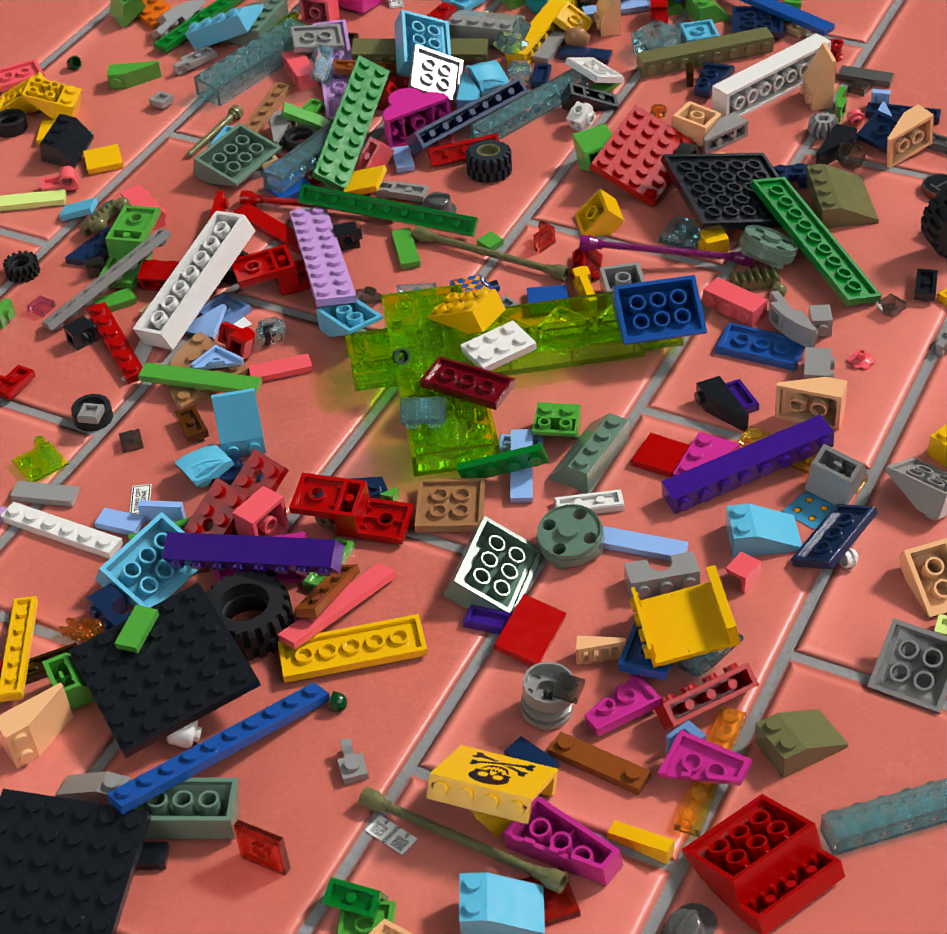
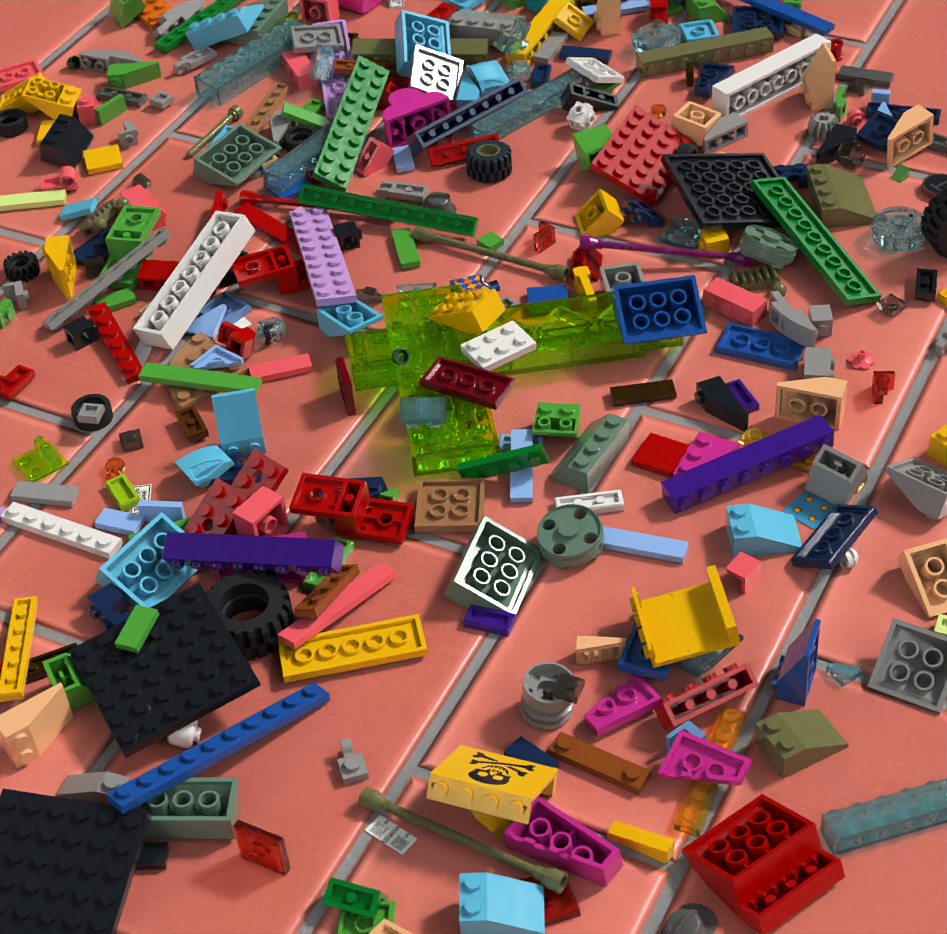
(16, 292): none -> light grey bracket
(41, 306): clear pink tile -> none
(61, 263): none -> yellow slope
(81, 630): clear orange plate -> none
(86, 110): none -> coral slope
(101, 59): none -> light grey slope
(110, 109): none -> bright green tile
(114, 467): none -> clear orange piece
(123, 492): none -> lime tile
(128, 137): none -> light grey bracket
(132, 98): none -> dark grey tile
(142, 180): none -> clear smoke tile
(337, 702): dark green hinge -> none
(345, 386): none -> dark red tile
(366, 180): yellow tile -> none
(530, 630): red tile -> none
(576, 37): medium nougat hair -> none
(643, 392): none -> dark brown tile
(644, 213): none -> dark blue plate
(649, 582): light grey arch -> none
(798, 666): none -> blue slope
(843, 673): none -> clear light blue tile
(881, 383): none -> clear red bracket
(898, 229): none -> clear light blue piece
(900, 173): none -> bright green piece

